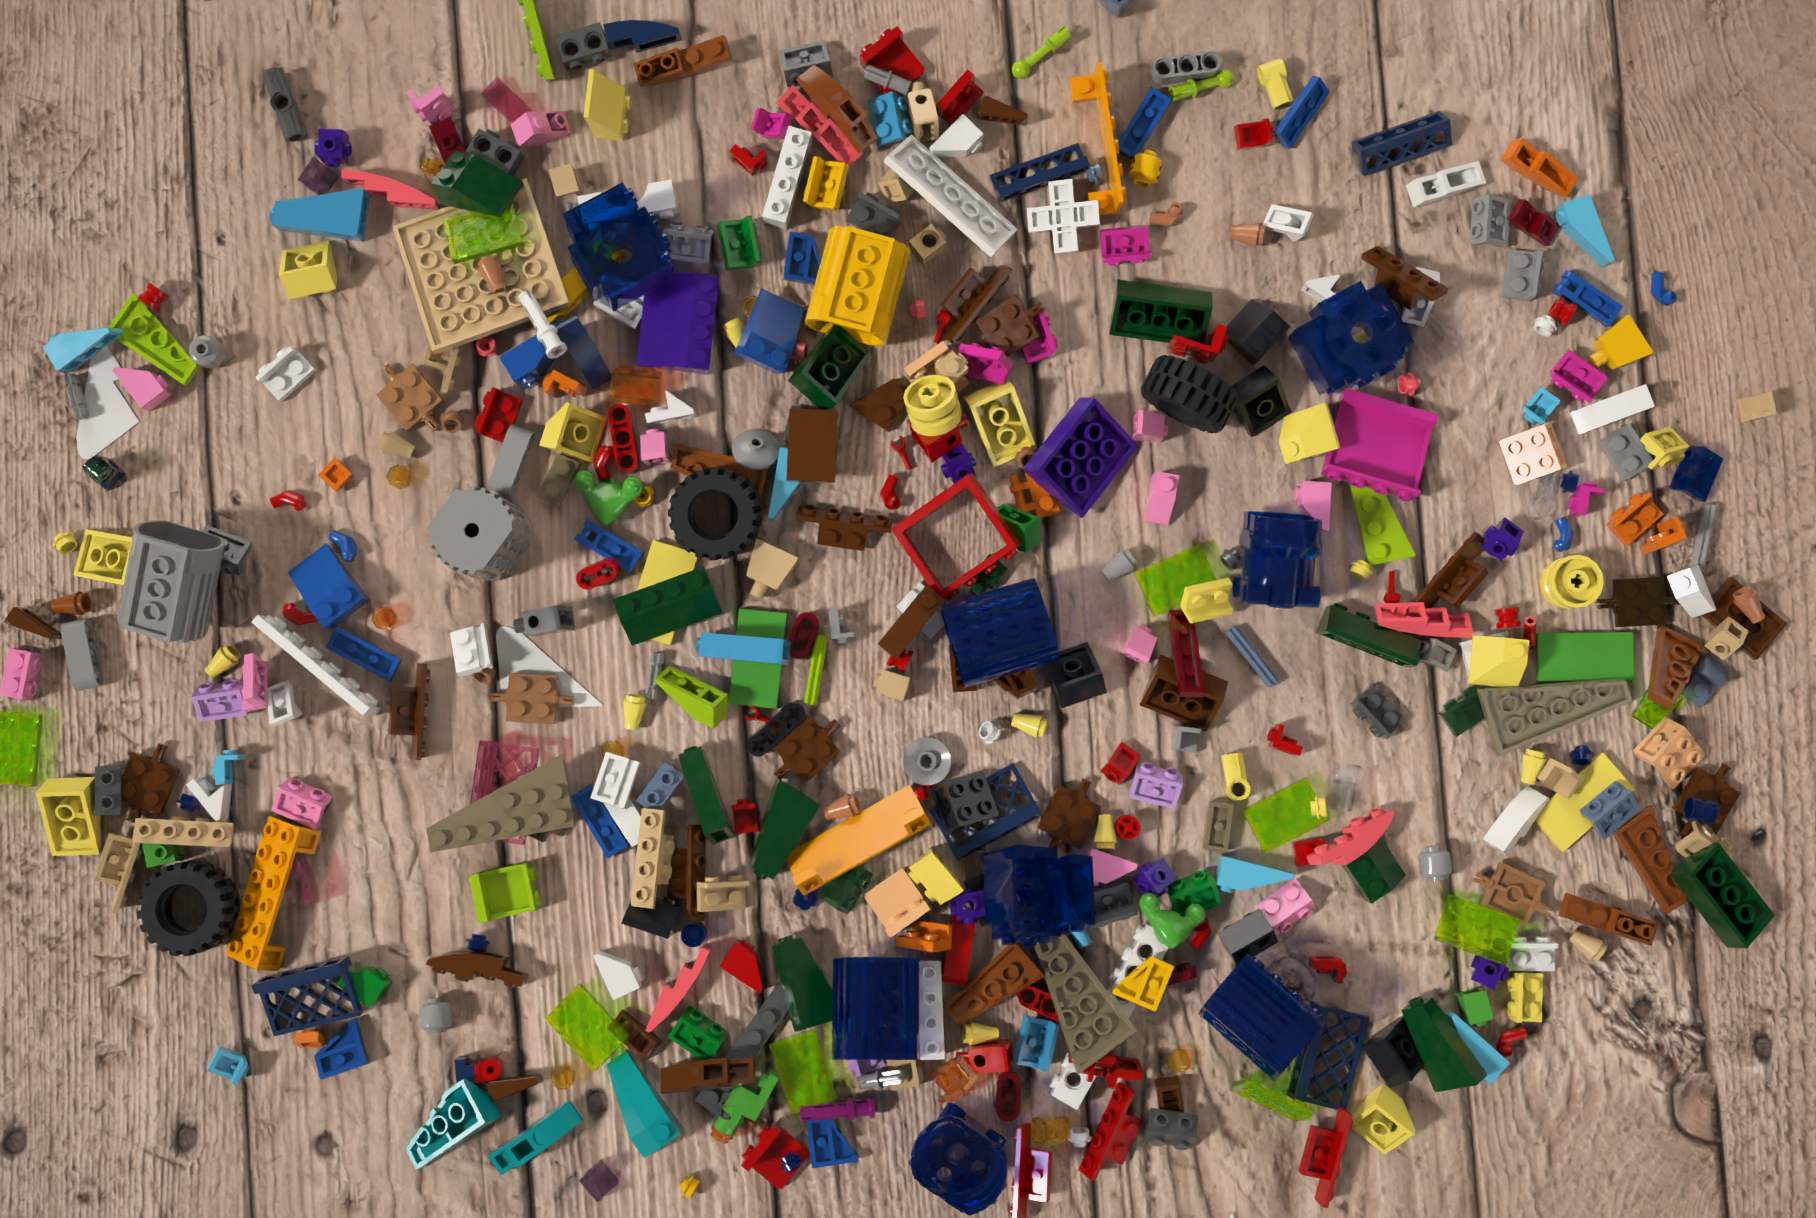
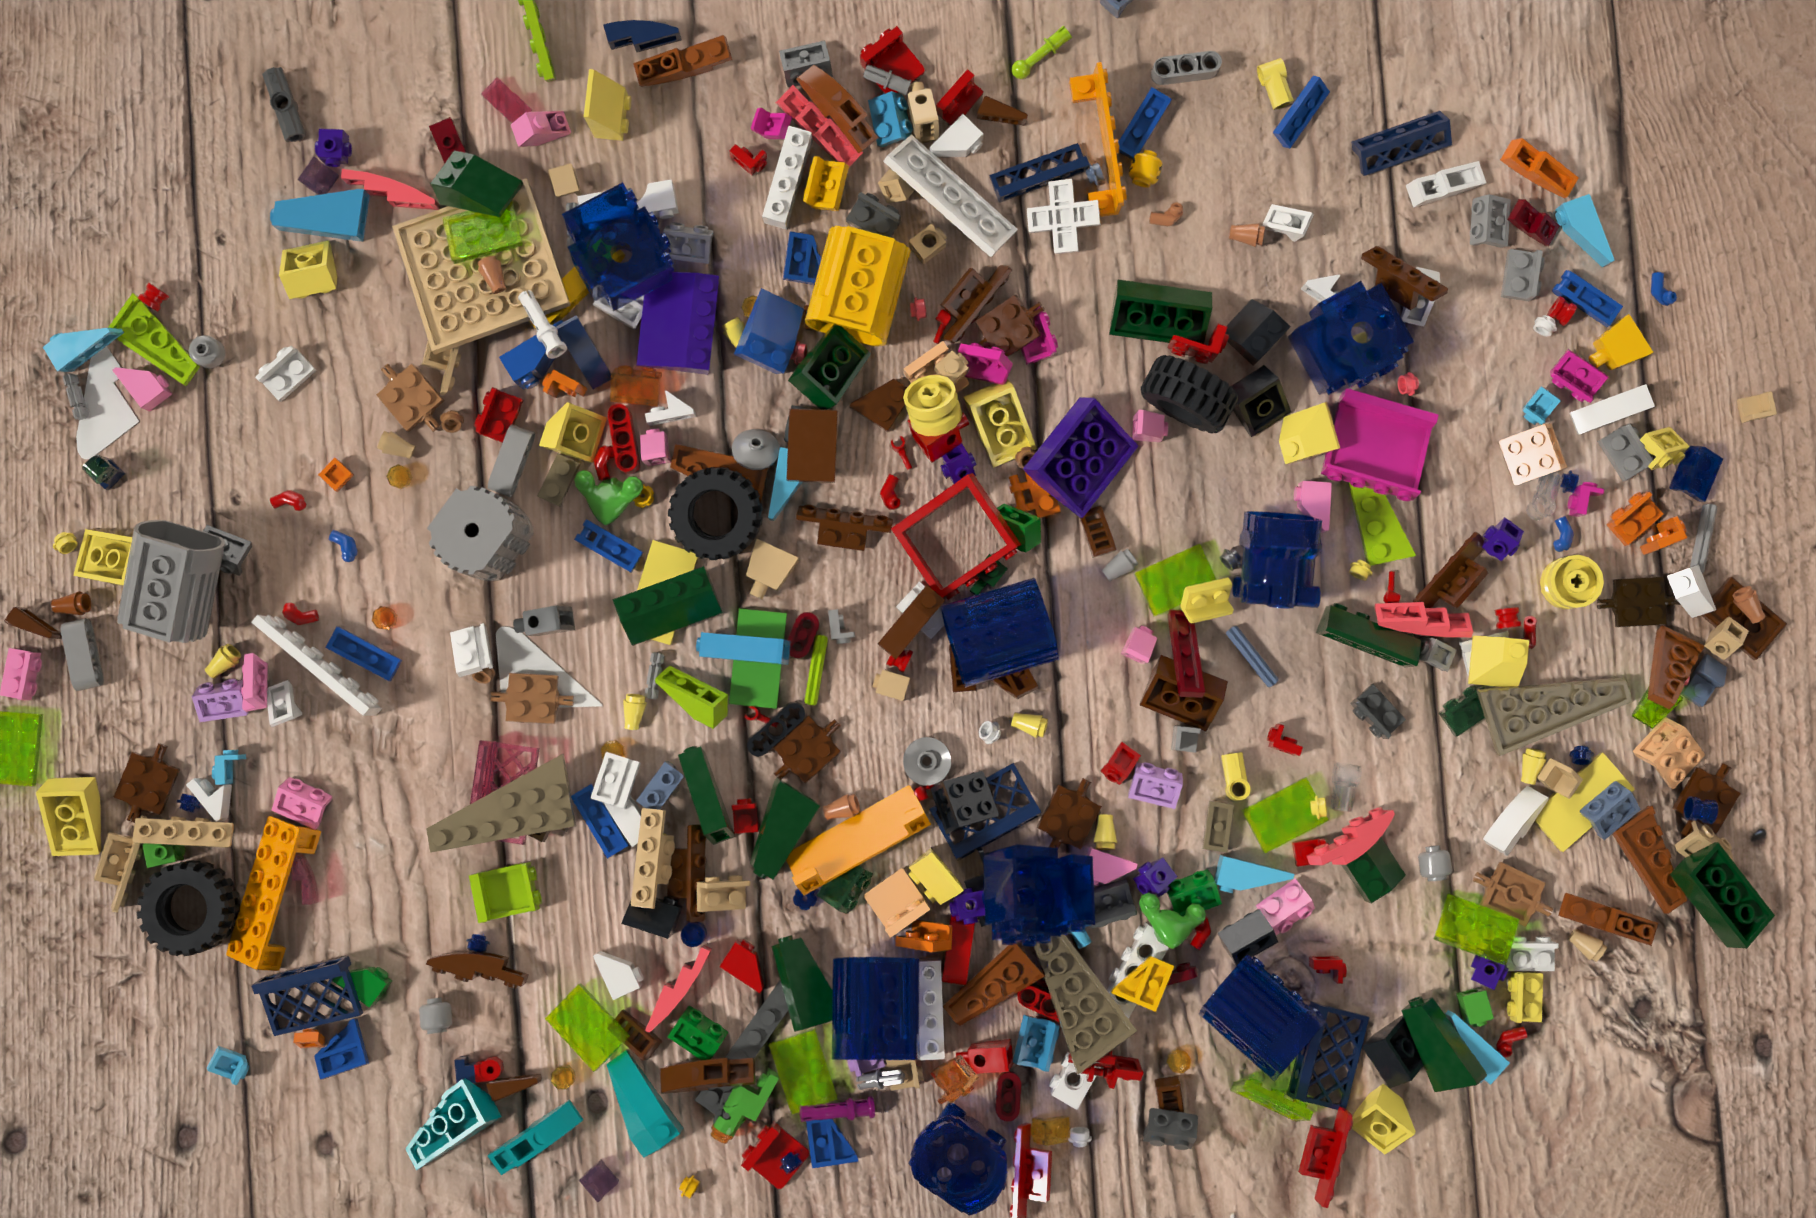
(108, 790): dark grey bracket -> none
(328, 587): blue slope -> none
(407, 711): reddish brown bracket -> none
(430, 166): clear yellow tile -> none
(432, 106): bright pink bracket -> none
(491, 350): coral plate -> none
(496, 151): dark grey brick -> none
(582, 39): dark grey brick -> none
(599, 578): red beam -> none
(739, 243): green bracket -> none
(979, 1033): light yellow cone -> none
(1076, 675): black slope -> none
(1105, 528): none -> reddish brown slope
(1113, 1135): red bracket -> none
(1124, 245): dark pink bracket -> none
(1130, 830): red wheel -> none
(1161, 497): bright pink slope -> none
(1223, 79): lime pin -> none
(1254, 134): red bracket -> none
(1584, 656): bright green tile -> none

